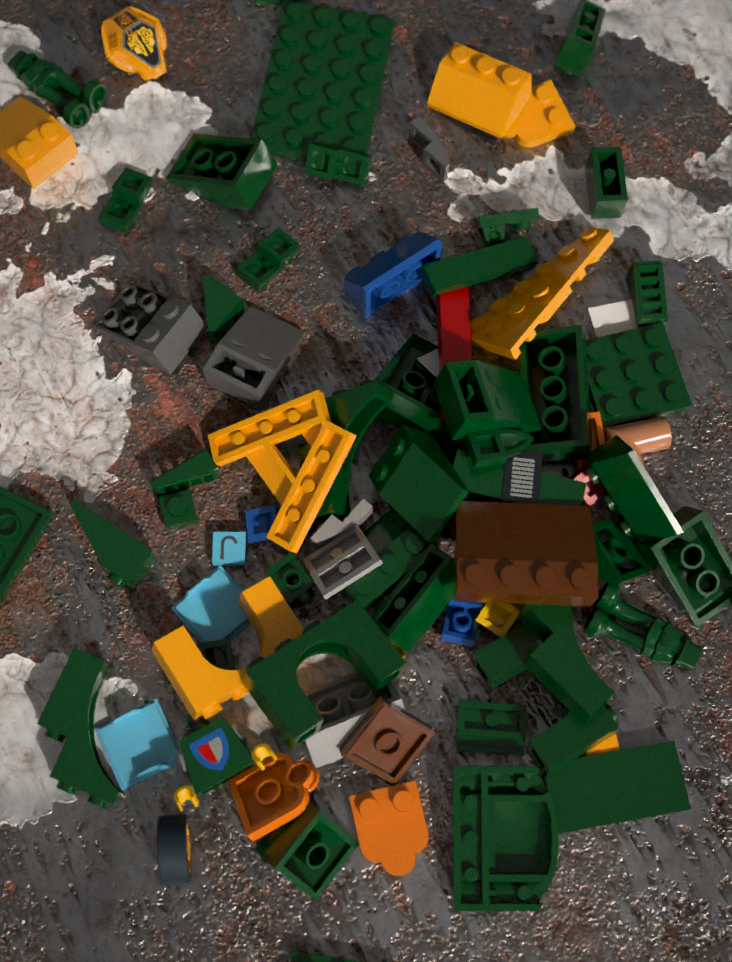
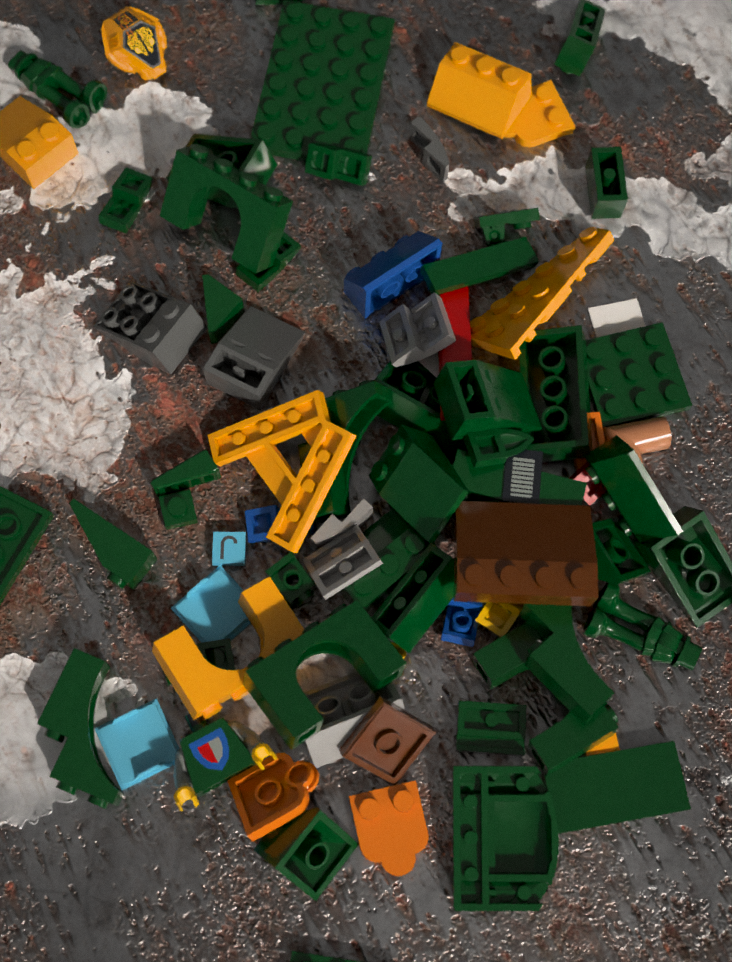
(174, 849): black wheel -> none
(261, 207): none -> dark green arch
(417, 332): none -> light grey slope
(648, 274): dark green slope -> none

